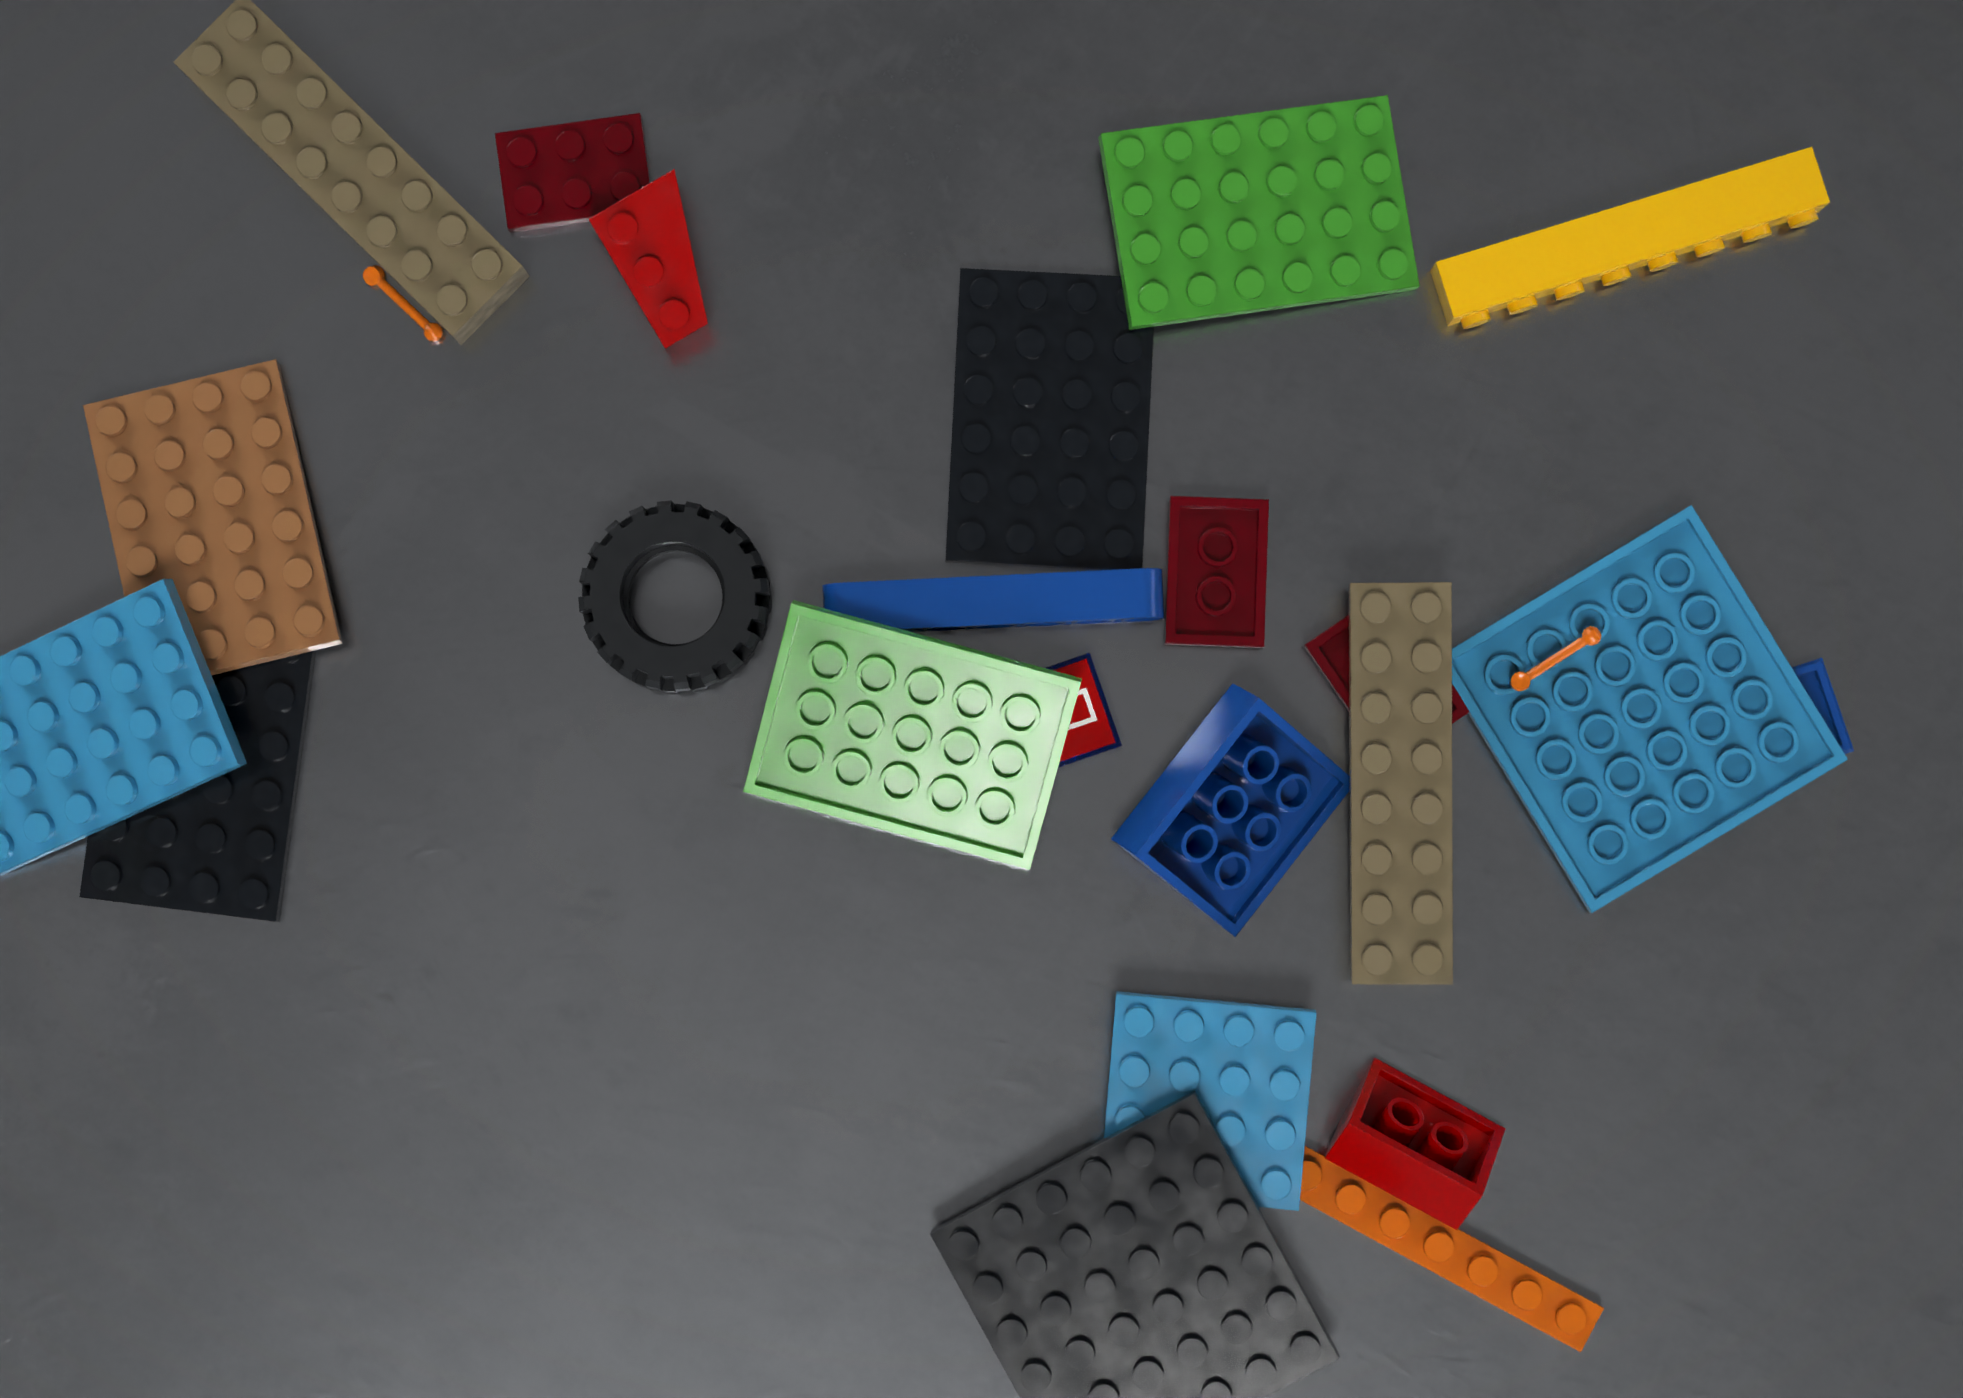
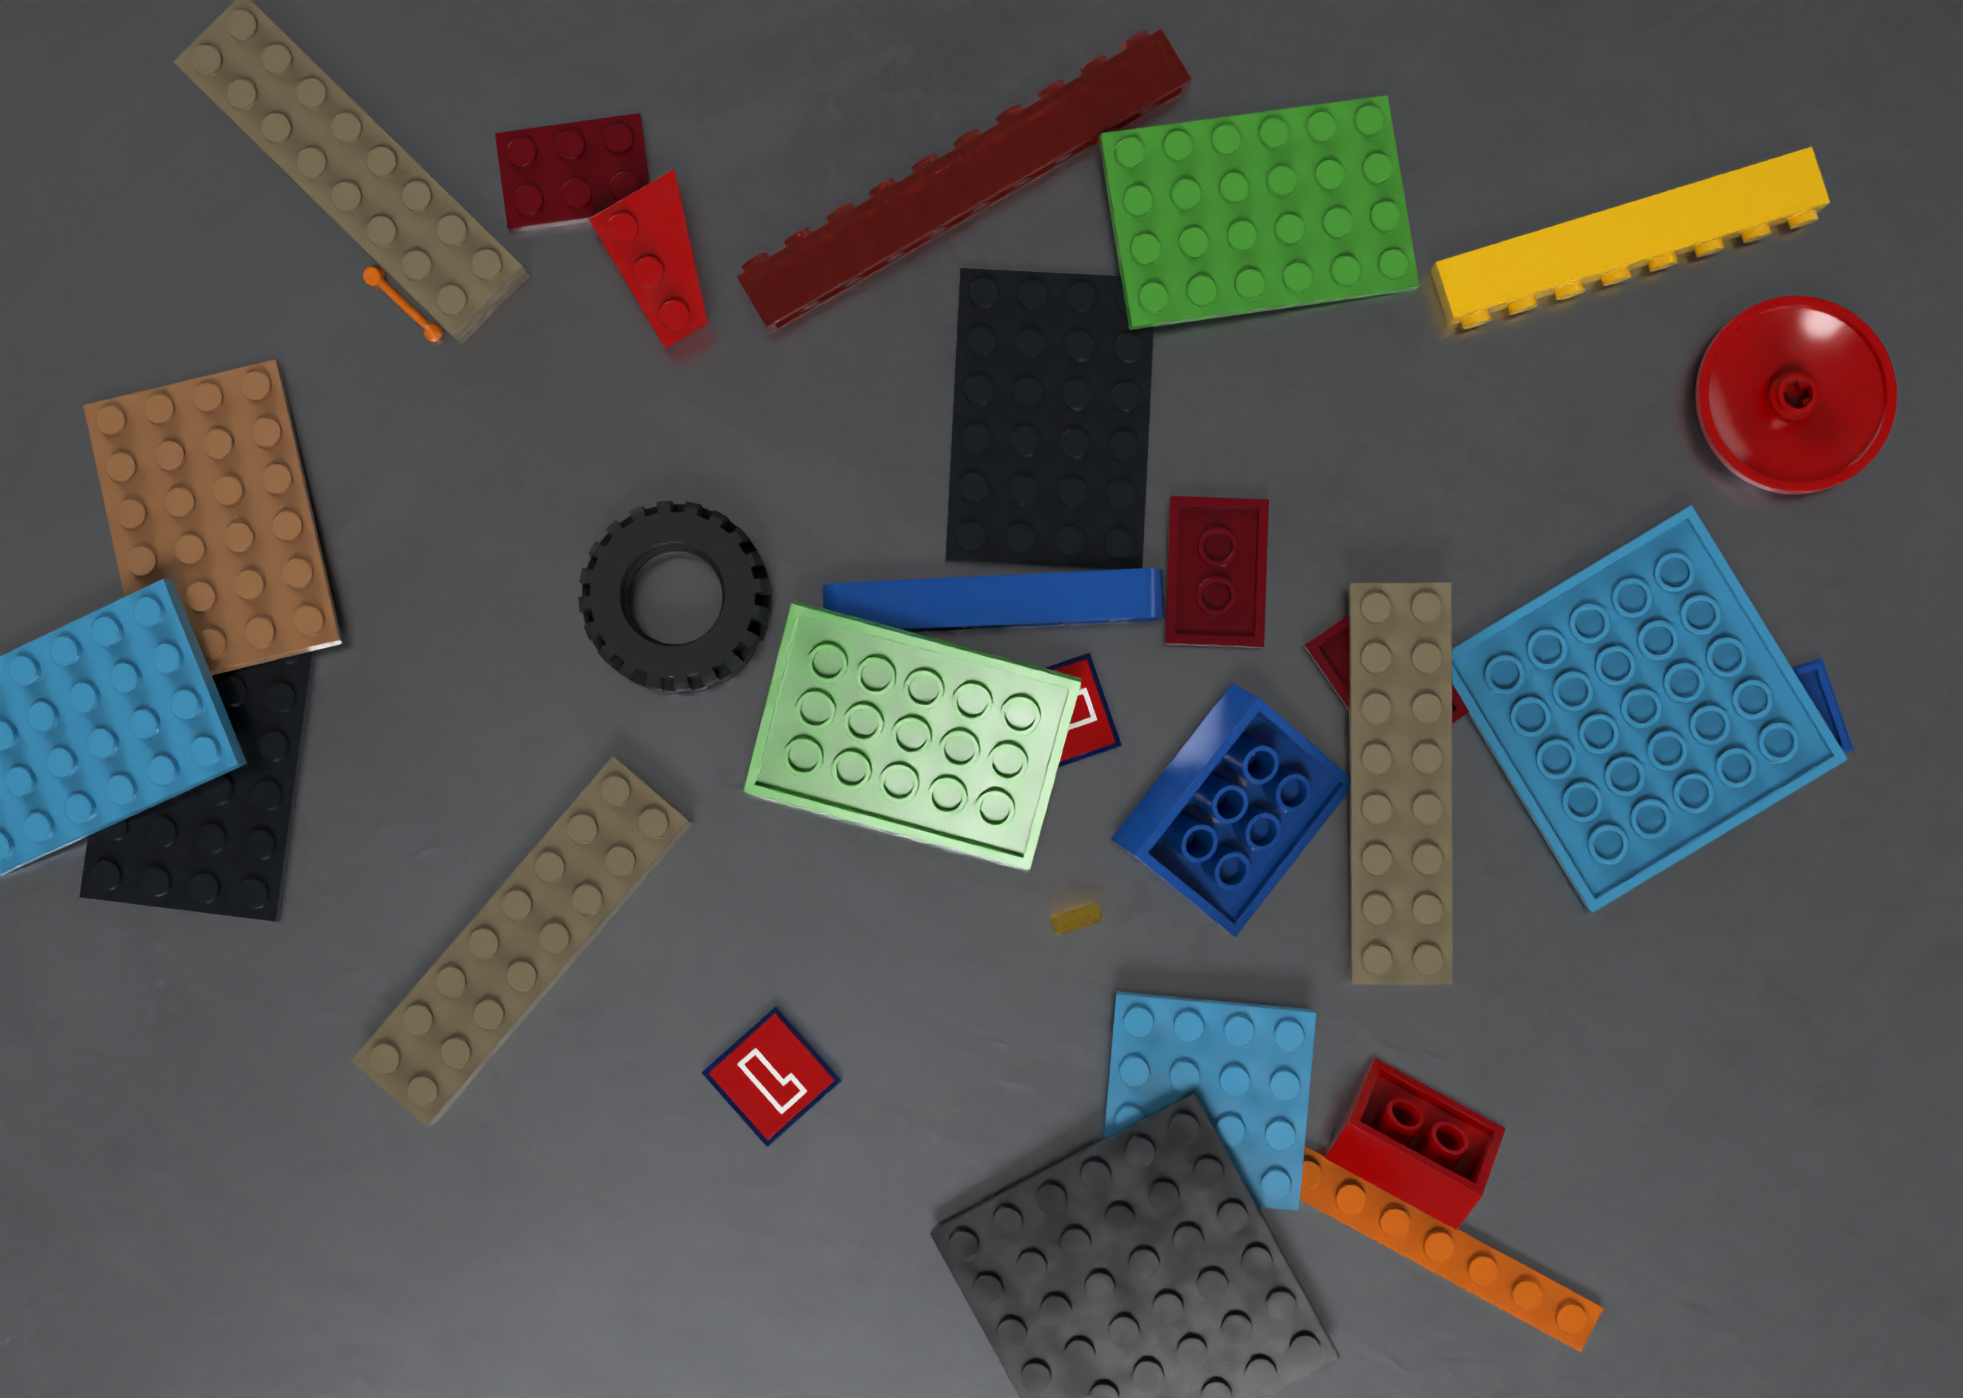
(521, 942): none -> dark tan brick
(771, 1076): none -> red tile
(963, 181): none -> clear red brick
(1076, 918): none -> clear yellow tile
(1590, 636): orange hinge -> none
(1796, 395): none -> red dish

